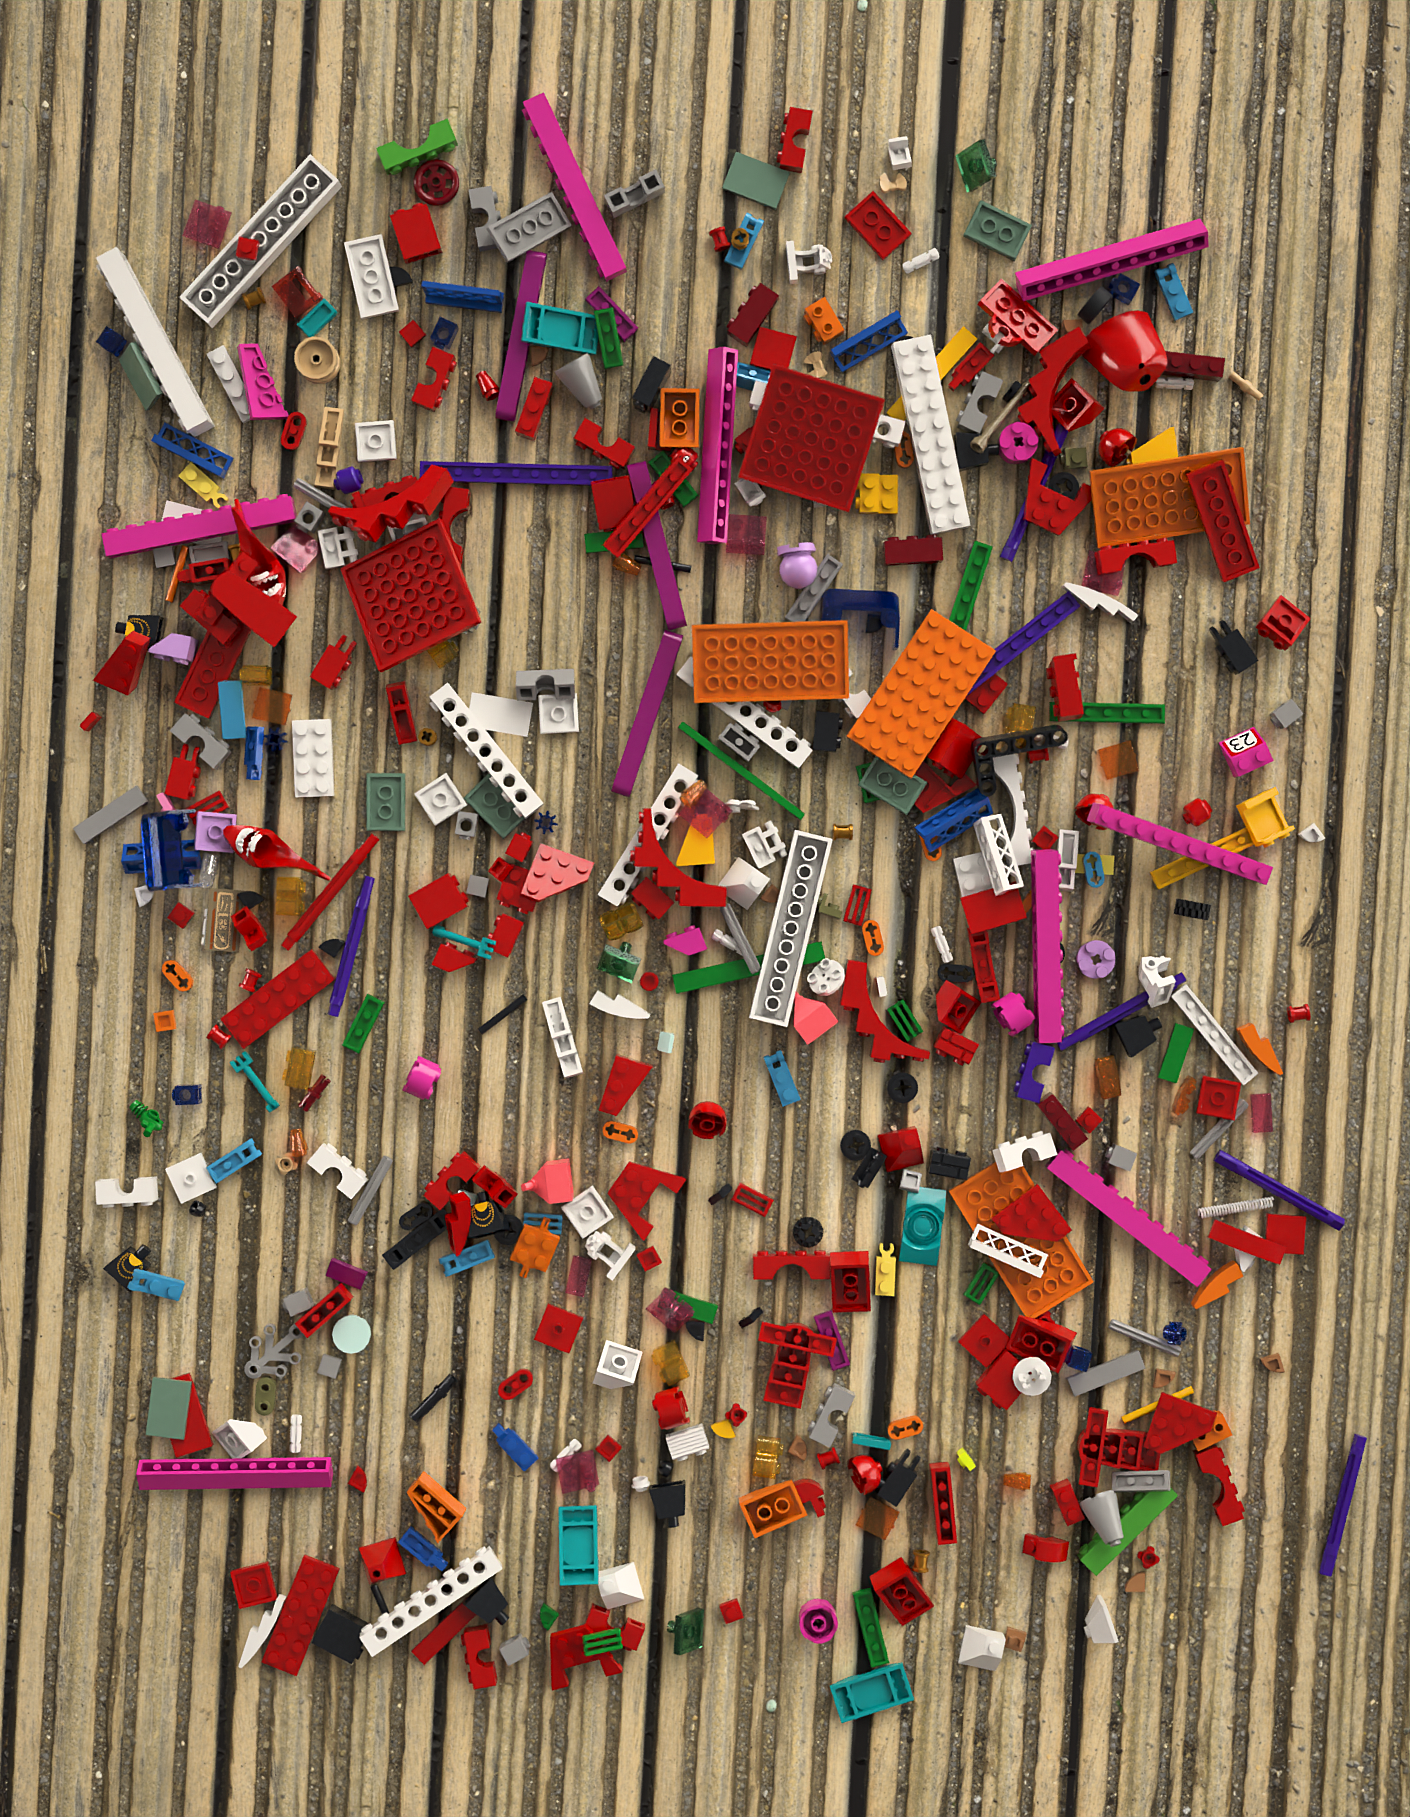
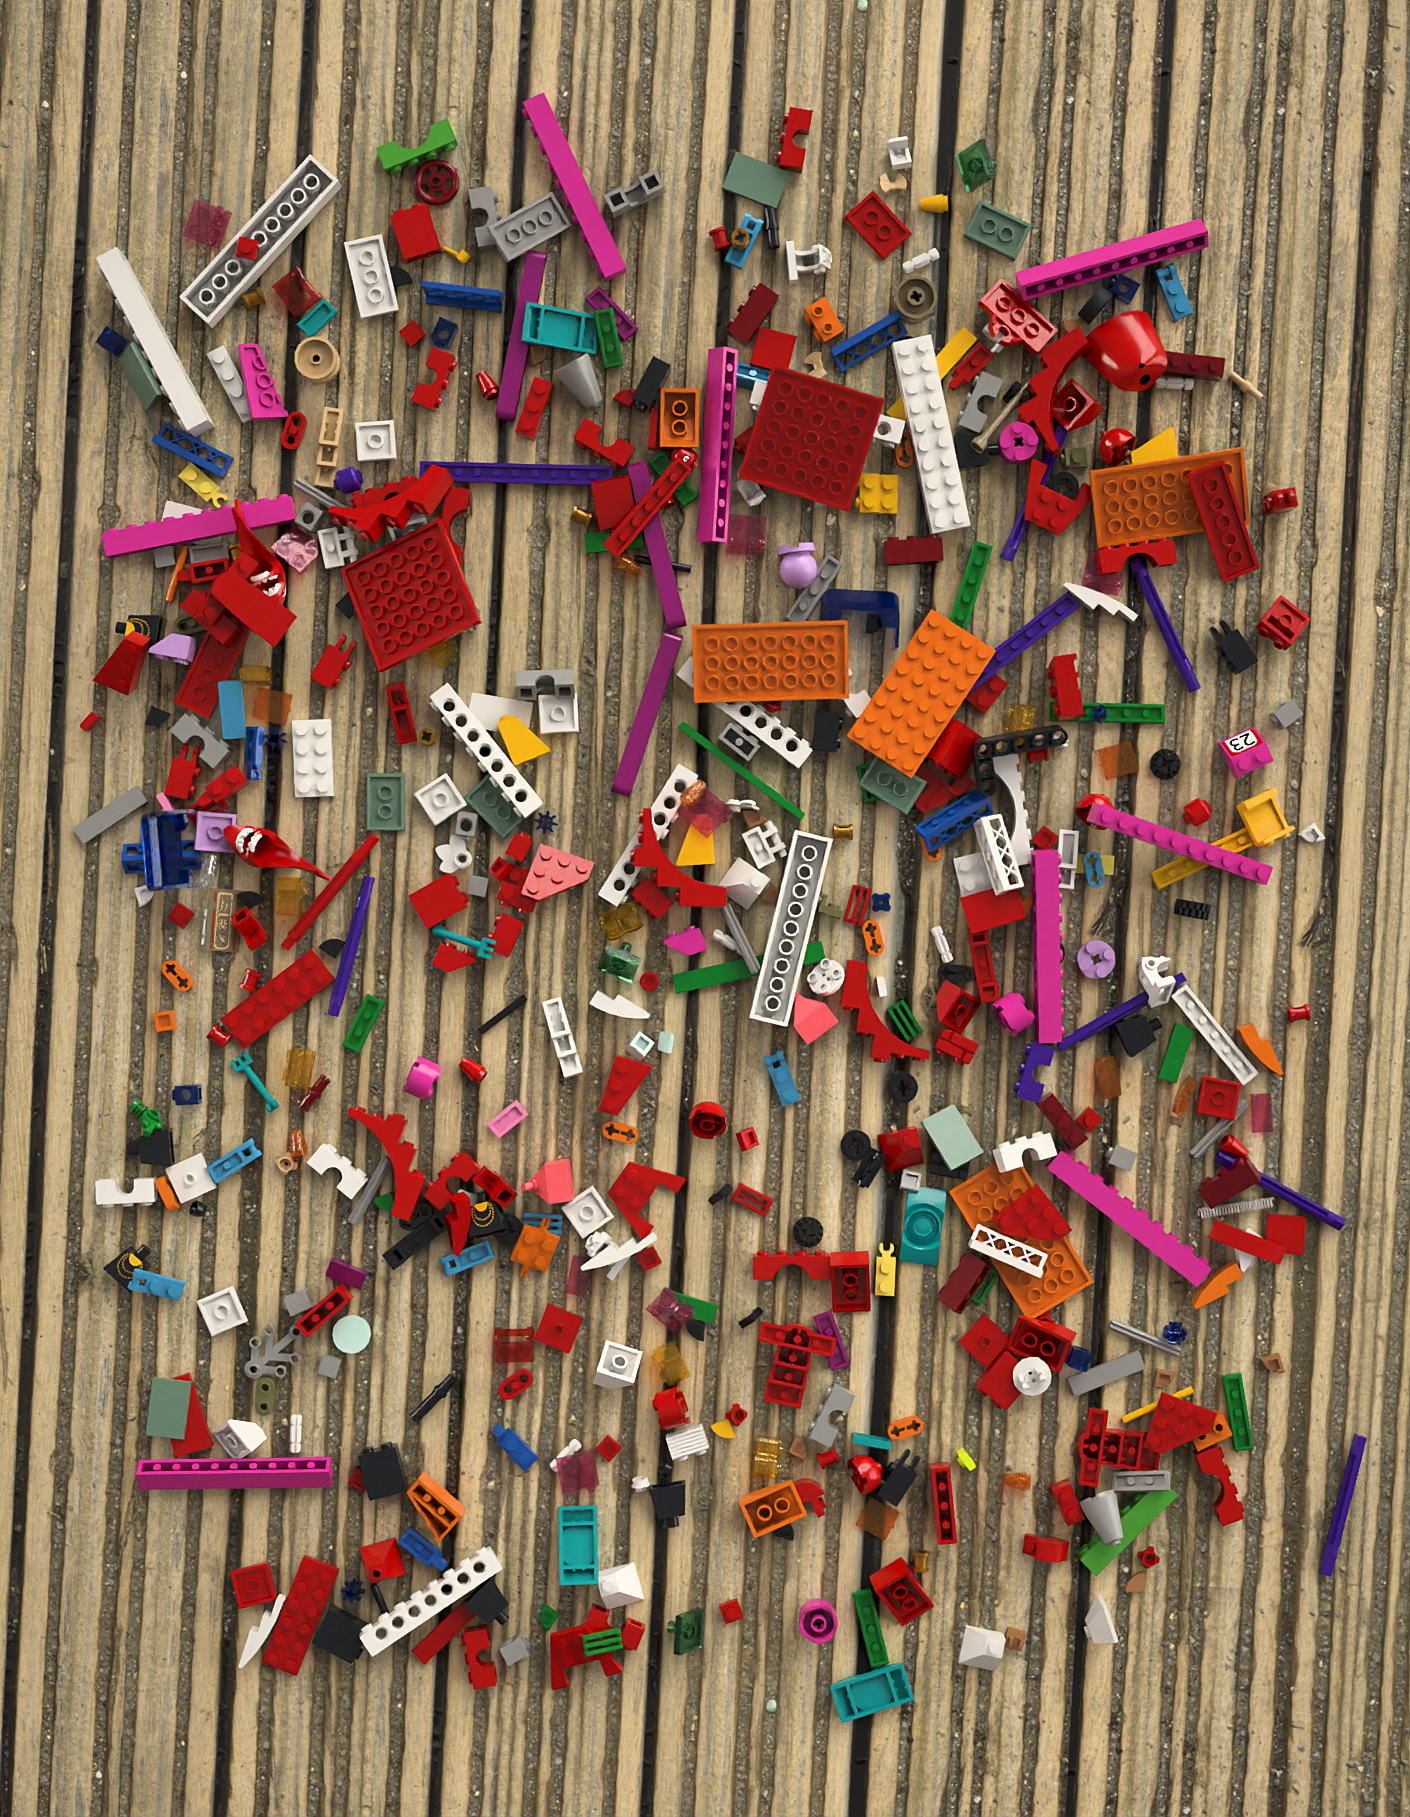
(156, 716): none -> black tile
(156, 1149): none -> black torso
(167, 1194): none -> orange beam
(193, 625): none -> olive plate
(222, 788): none -> red hinge
(222, 1311): none -> white plate
(346, 606): none -> black tile
(357, 1588): none -> clear blue gear
(383, 1470): none -> black brick
(385, 1201): none -> green tile
(408, 1183): none -> red arch
(451, 853): none -> white plate
(462, 256): none -> yellow hand
(473, 1070): none -> red cone
(507, 1119): none -> bright pink plate
(514, 1351): none -> clear red plate
(520, 741): none -> yellow slope
(581, 516): none -> pearl gold bush
(612, 1254): none -> white slope
(625, 397): none -> red tile
(640, 1046): none -> light aqua slope
(747, 1139): none -> red plate
(753, 818): none -> medium nougat tile
(771, 228): none -> black pin
(785, 1532): none -> black tile
(877, 898): none -> clear blue plate
(918, 288): none -> dark tan wheel
(935, 204): none -> yellow cone
(952, 1137): none -> tile
(963, 1282): none -> dark red brick
(1099, 713): none -> clear blue plate
(1156, 761): none -> black gear
(1164, 624): none -> dark purple piece
(1229, 1182): none -> dark red brick
(1233, 1147): none -> red cone
(1237, 1412): none -> green tile
(1280, 501): none -> red hinge

